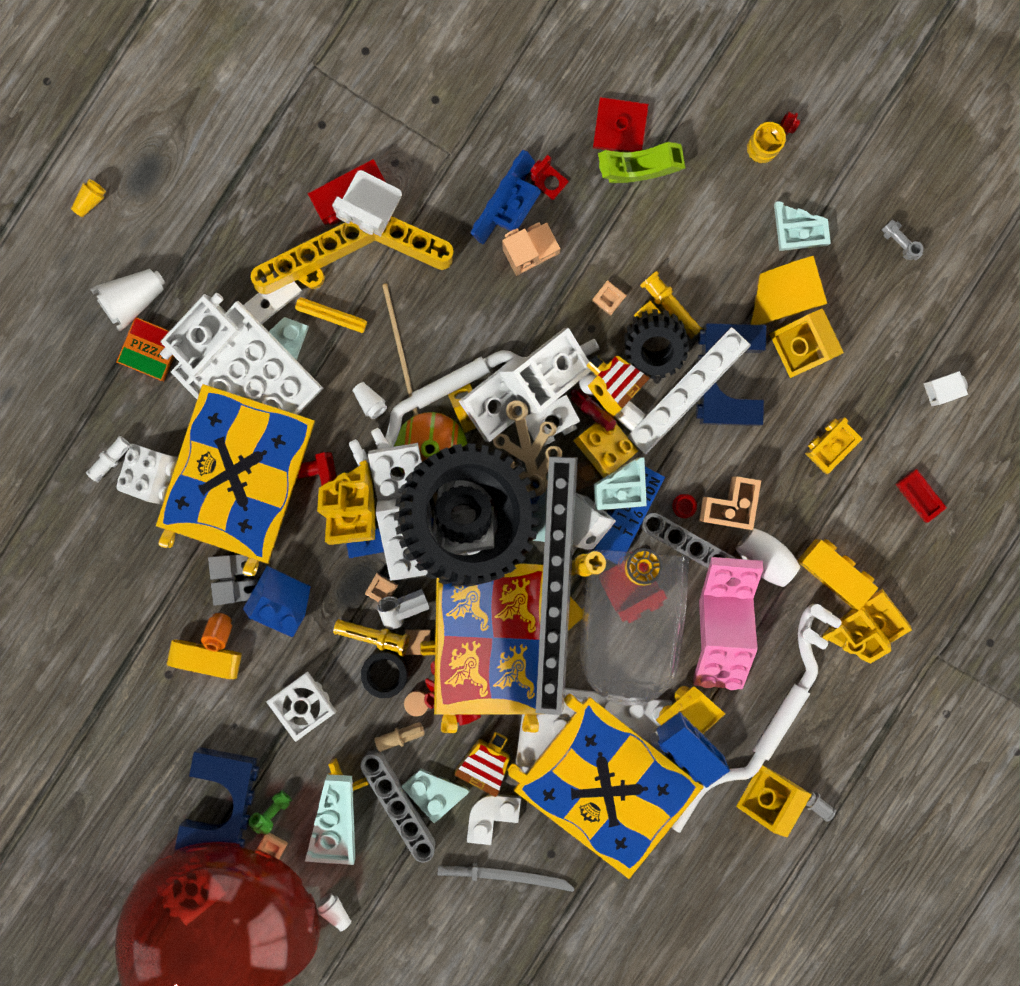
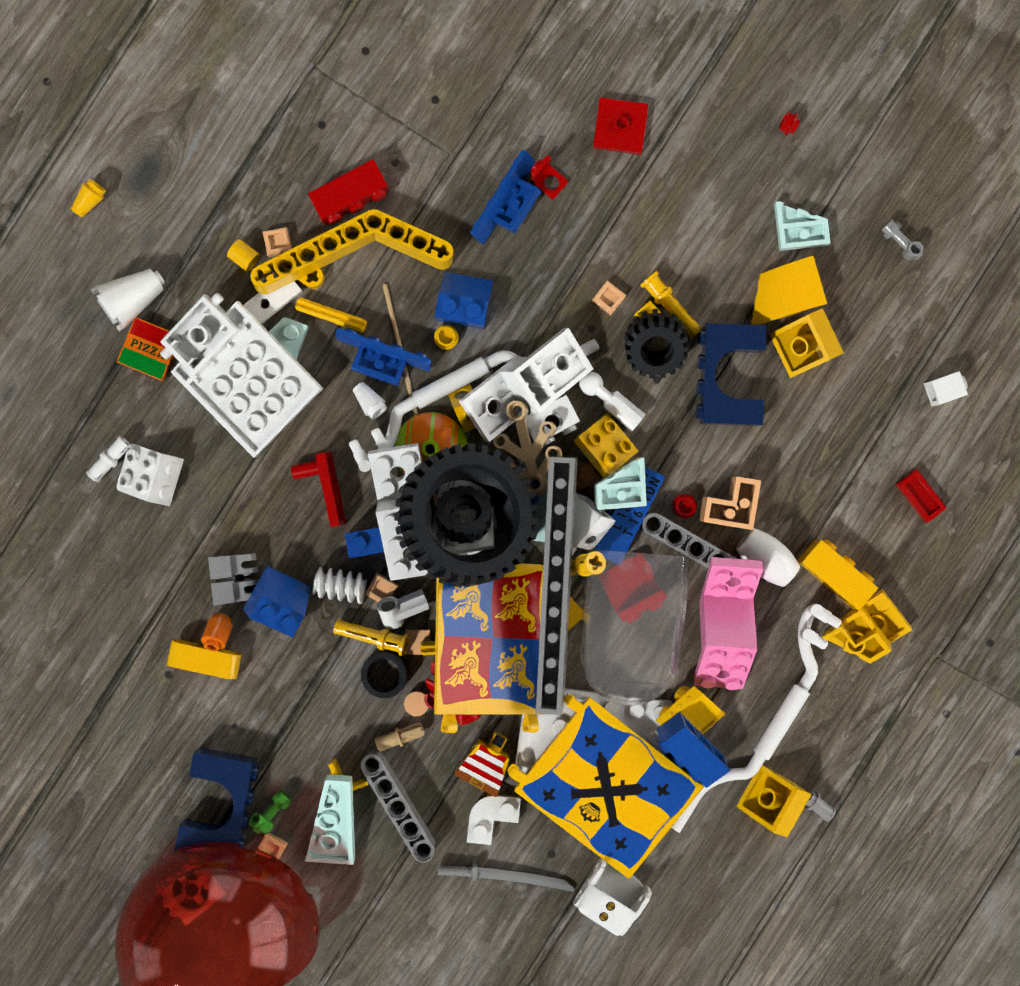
(234, 475): flag -> none
(243, 255): none -> yellow beam
(277, 241): none -> light nougat tile
(286, 717): white piece -> none
(333, 911): white cone -> none
(340, 585): none -> white piece
(348, 506): yellow slope -> none
(368, 203): white bracket -> none
(381, 360): none -> blue bracket
(433, 793): light aqua wing -> none
(446, 337): none -> yellow plate
(463, 300): none -> blue slope
(529, 248): light nougat brick -> none
(592, 409): dark red piece -> none
(612, 898): none -> white piece
(615, 382): torso -> none
(641, 165): lime arch -> none
(648, 557): wheel -> none
(689, 390): white plate -> none
(766, 142): yellow wheel -> none
(833, 445): yellow bracket -> none

